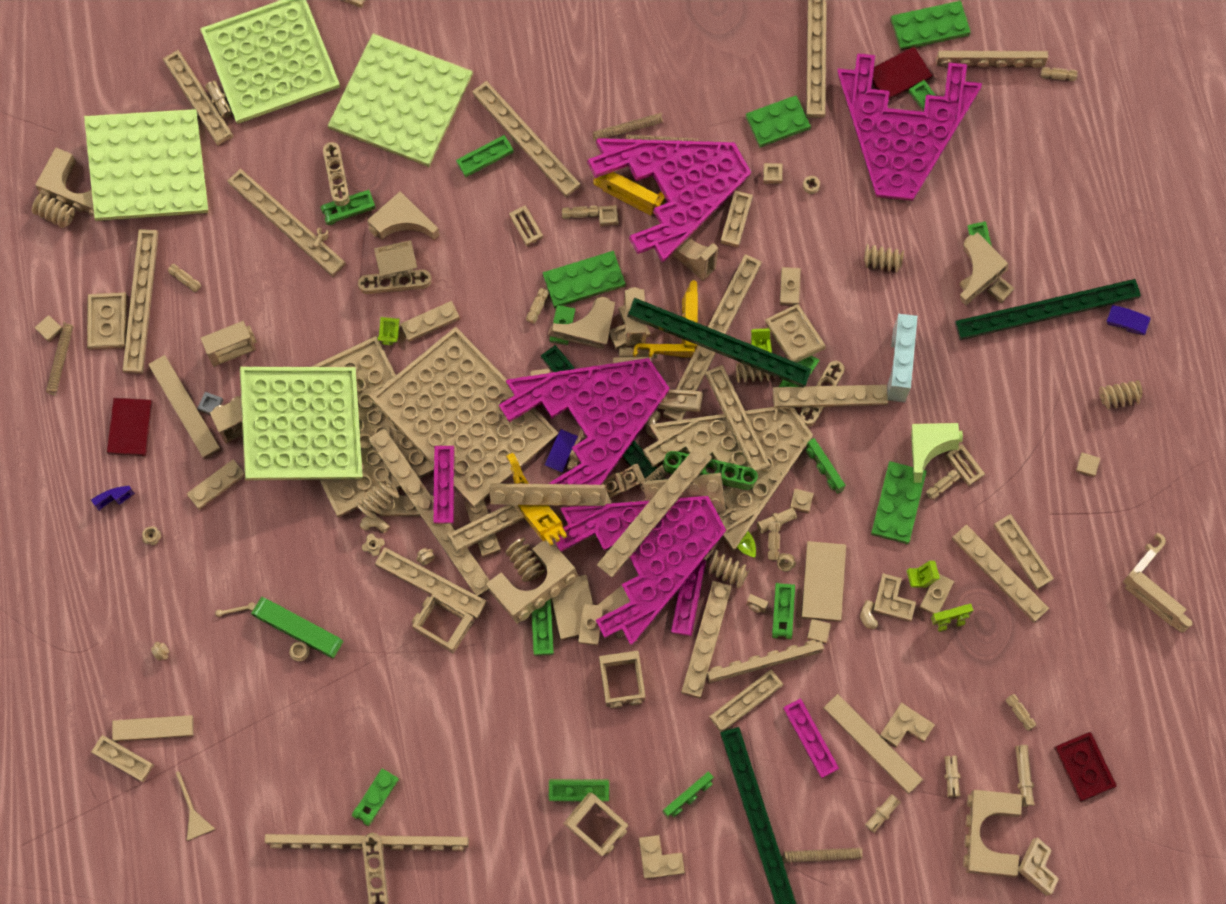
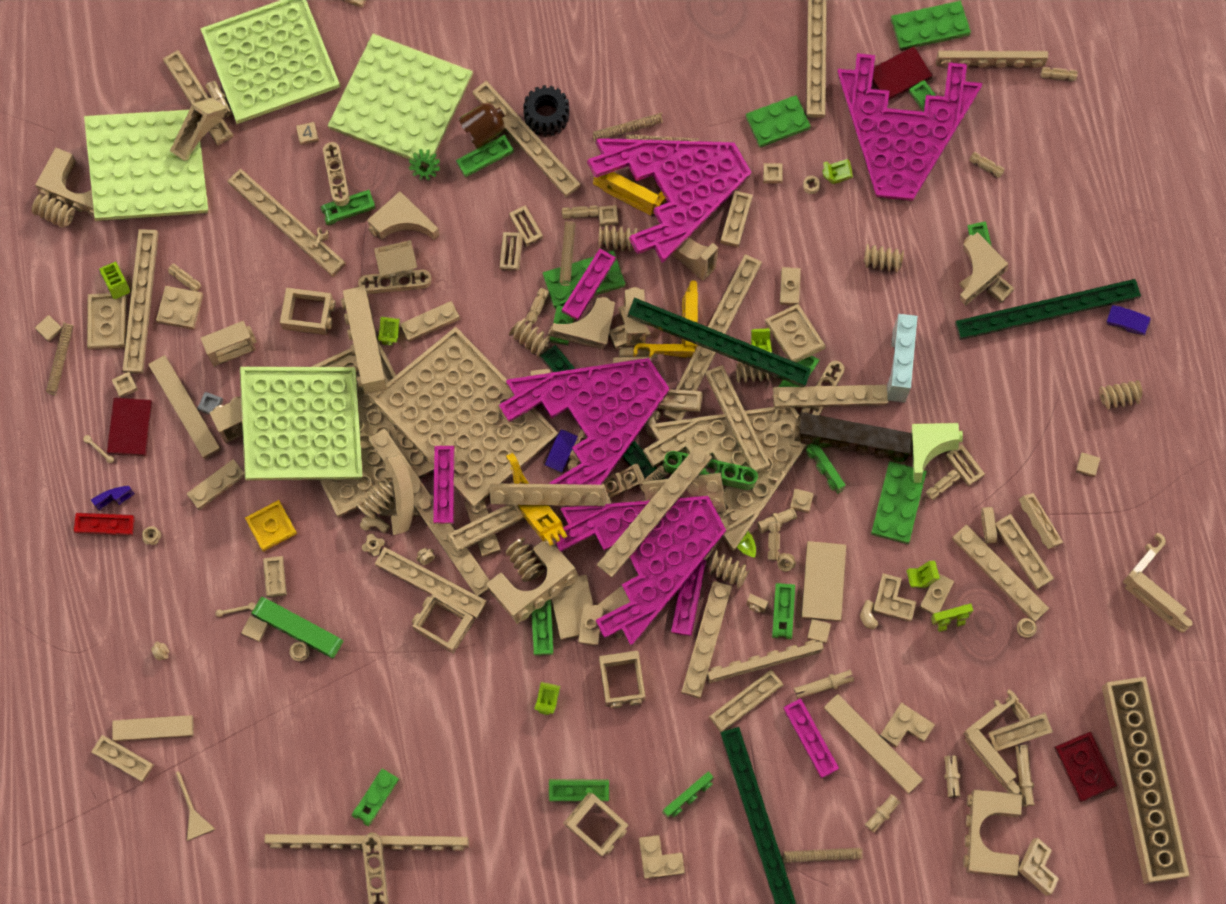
(87, 439): none -> tan hinge
(104, 524): none -> red plate
(115, 281): none -> lime slope
(124, 385): none -> tan plate
(179, 307): none -> tan plate
(197, 123): none -> tan arch
(254, 629): none -> tan tile
(270, 525): none -> yellow tile
(274, 576): none -> tan plate
(288, 306): none -> tan window
(307, 133): none -> tan tile
(364, 340): none -> tan brick
(403, 493): none -> tan slope
(424, 157): none -> bright green gear
(483, 123): none -> reddish brown cylinder
(511, 251): none -> tan tile
(530, 337): none -> tan piece
(546, 97): none -> black tyre
(547, 698): none -> lime bracket
(568, 252): none -> tan piece
(588, 284): none -> dark pink plate
(616, 238): none -> tan piece
(832, 681): none -> tan pin
(837, 171): none -> lime bracket
(853, 437): none -> dark brown brick
(986, 164): none -> tan axle
(987, 753): none -> tan hinge
(988, 524): none -> tan beam
(1020, 732): none -> tan plate
(1026, 628): none -> tan plate
(1040, 521): none -> tan plate
(1145, 780): none -> tan brick

